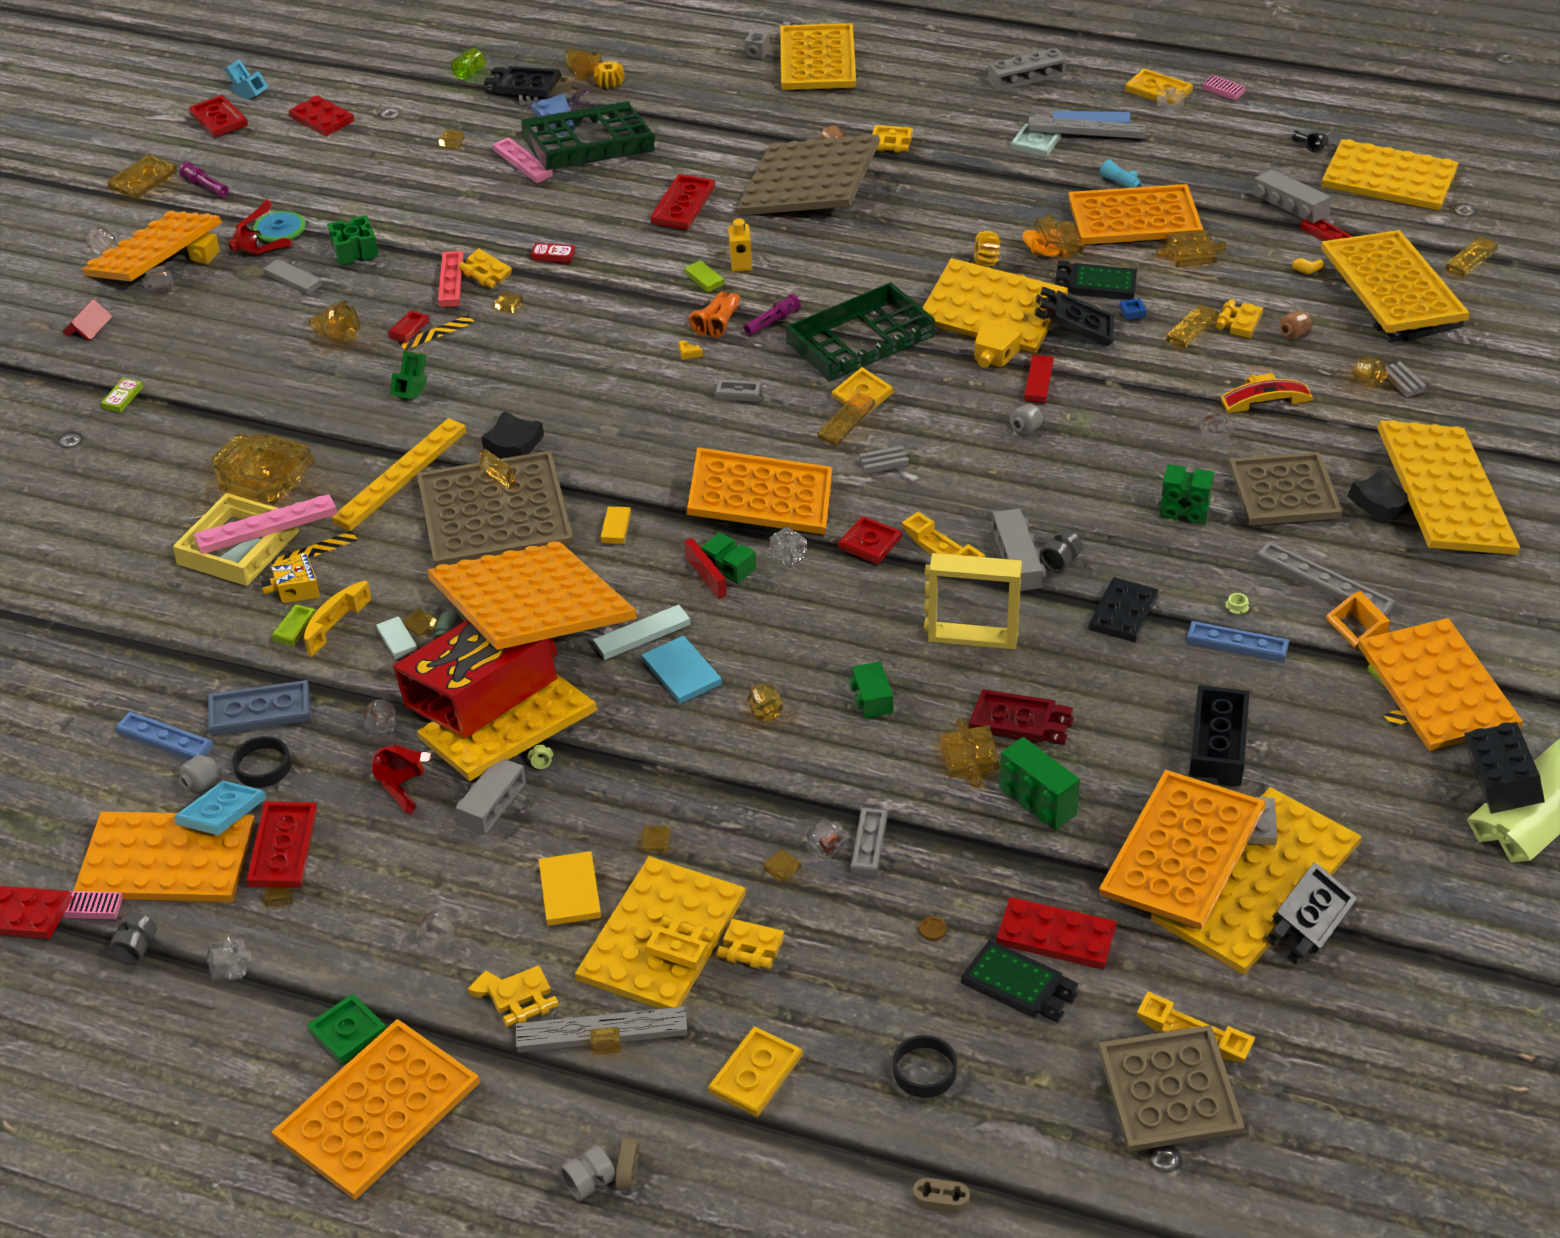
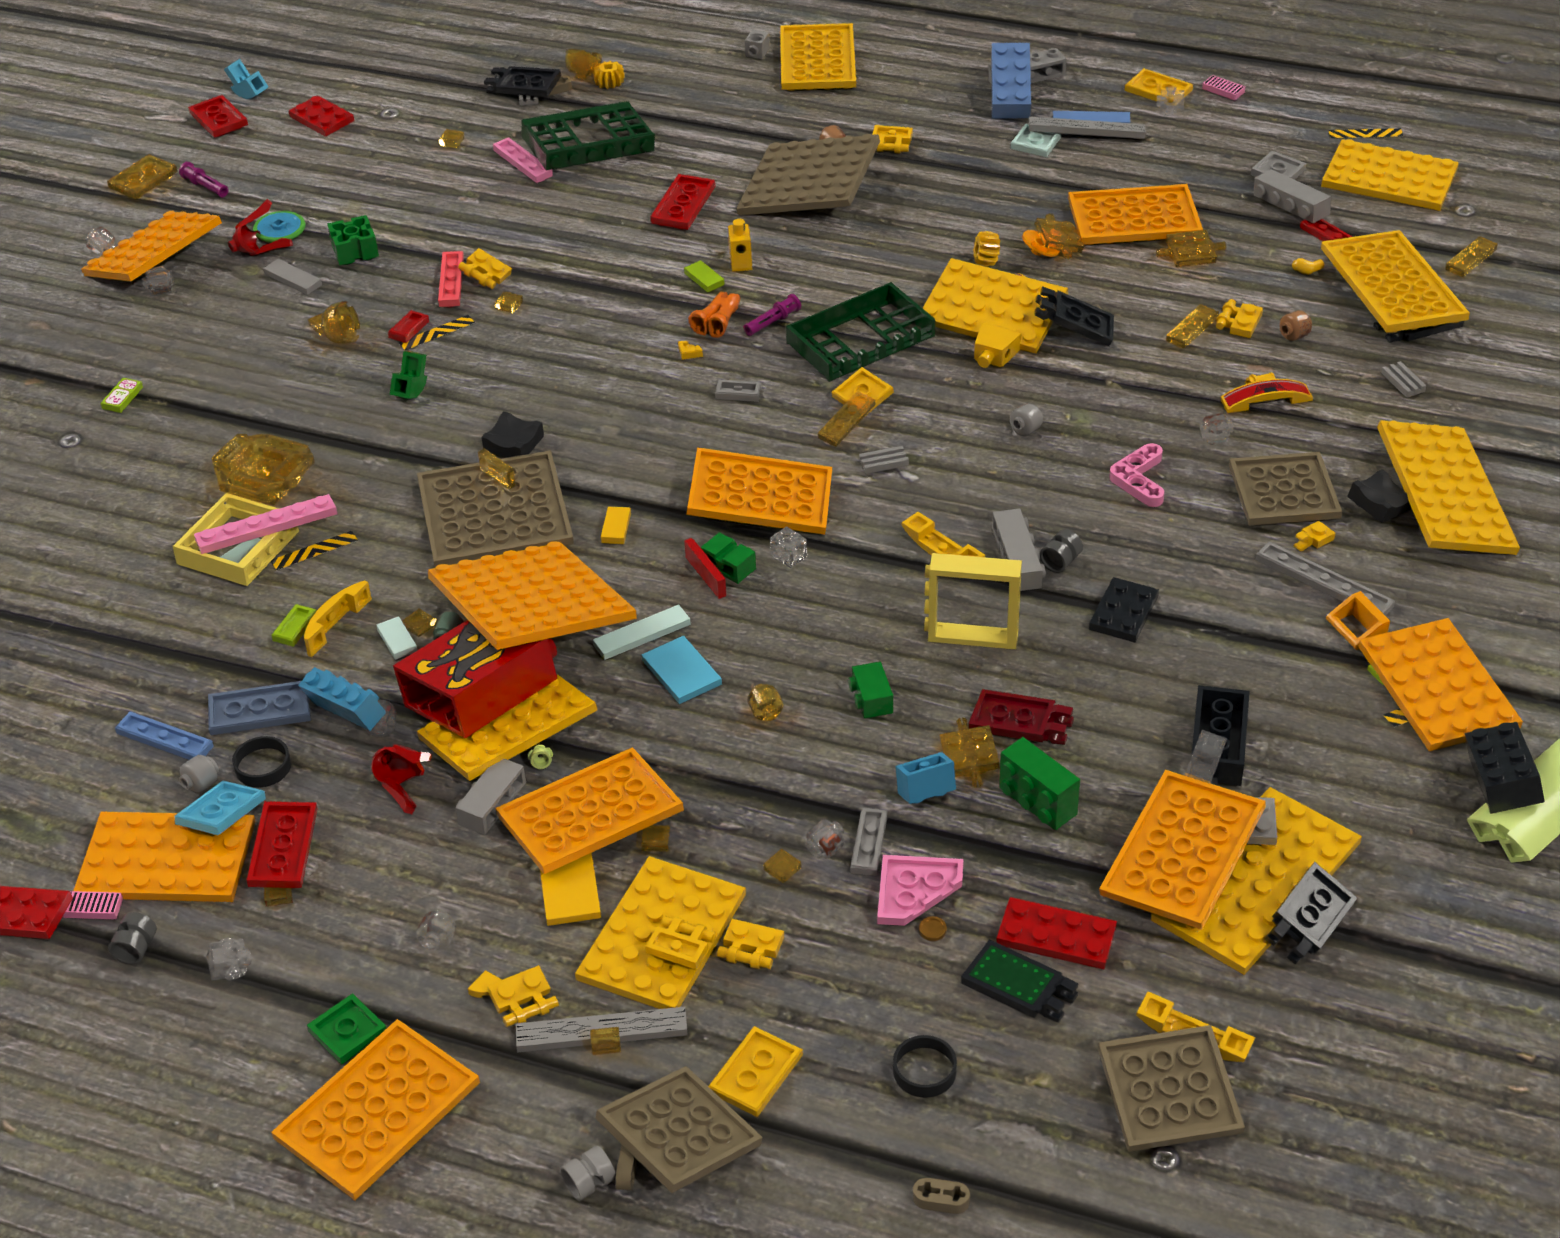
(88, 321): panel -> none
(204, 248): yellow brick -> none
(292, 580): yellow torso -> none
(343, 698): none -> dark azure brick
(398, 474): yellow plate -> none
(468, 64): clear neon green wheel -> none
(553, 106): medium blue wing -> none
(553, 252): red tile -> none
(574, 103): piece -> none
(589, 810): none -> light orange plate
(678, 1128): none -> dark tan plate
(870, 540): red plate -> none
(915, 885): none -> bright pink plate
(925, 778): none -> dark azure brick
(1010, 80): none -> medium blue brick
(1039, 379): red tile -> none
(1097, 280): tile -> none
(1113, 172): medium azure piece -> none
(1125, 474): none -> bright pink beam
(1132, 309): blue plate -> none
(1186, 494): green brick -> none
(1205, 756): none -> clear slope
(1237, 604): yellowish green plate -> none
(1237, 641): medium blue tile -> none
(1280, 163): none -> light grey plate
(1314, 534): none -> yellow plate
(1315, 141): black bar -> none
(1357, 133): none -> sticker
(1369, 371): clear yellow head -> none

